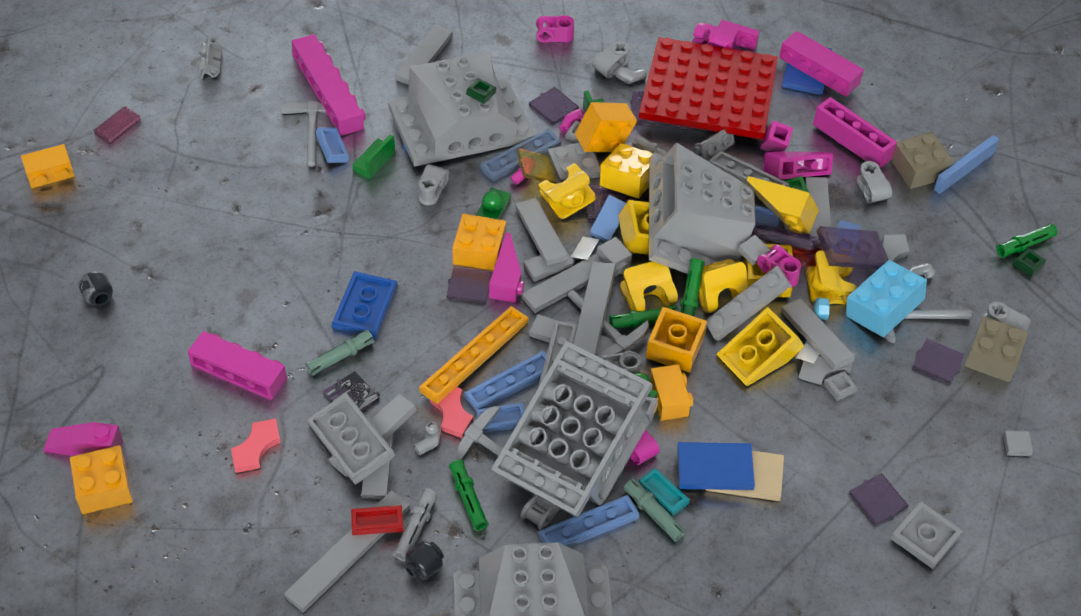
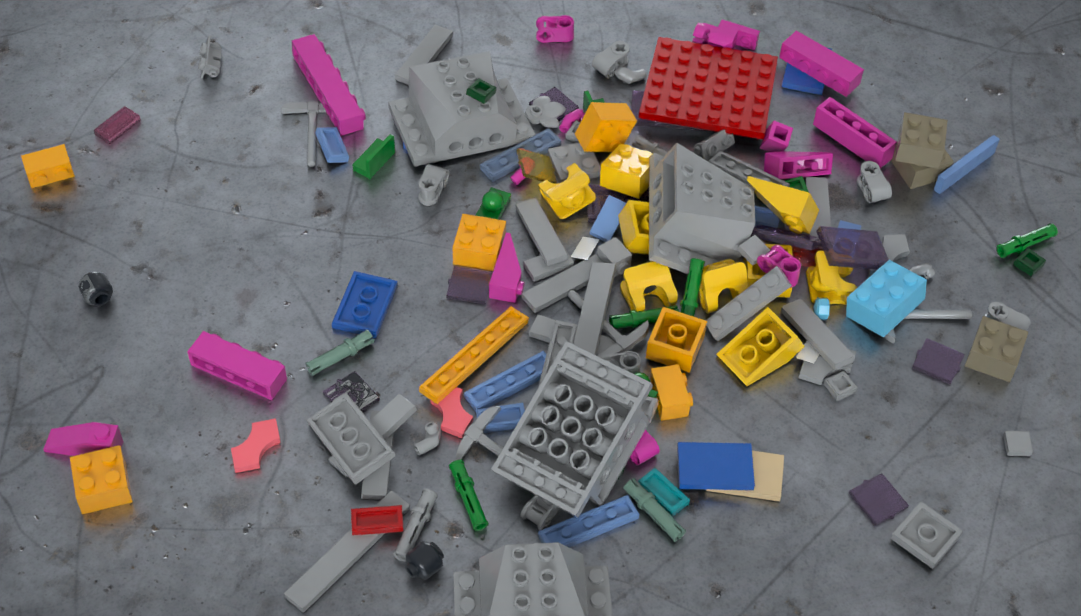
(544, 112): none -> light grey plate
(921, 140): none -> dark tan brick

